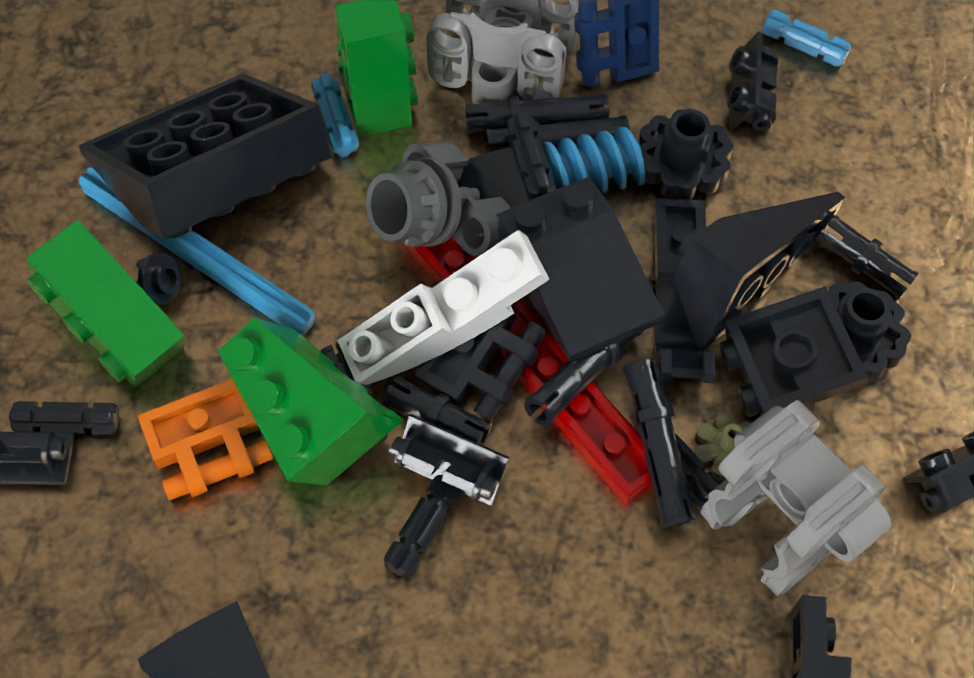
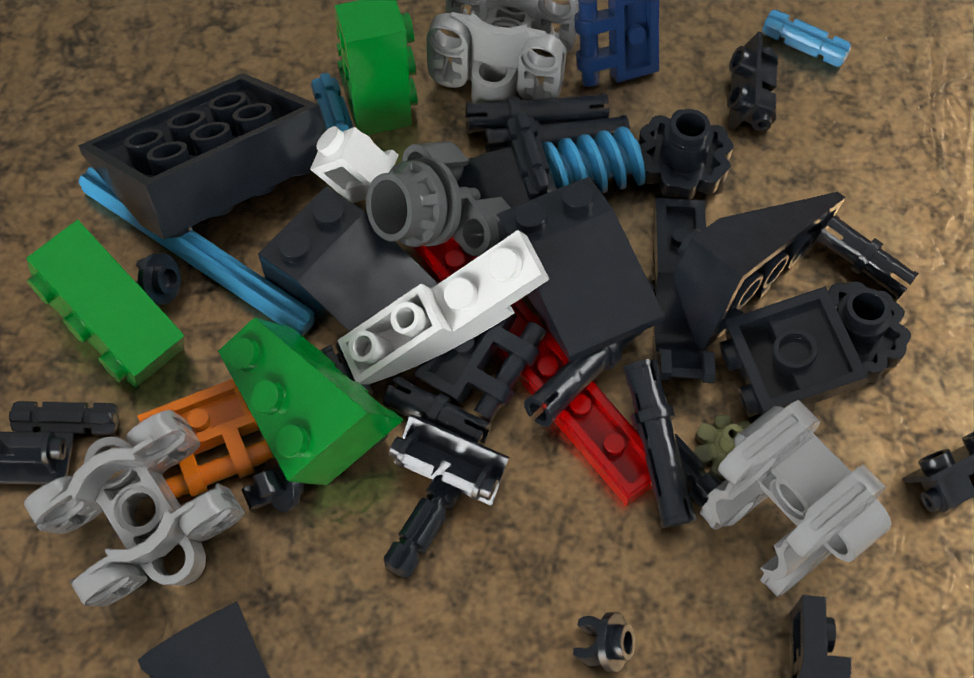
(79, 498): none -> light grey piece
(273, 488): none -> black plate
(339, 264): none -> black slope
(350, 162): none -> white brick
(613, 643): none -> black plate

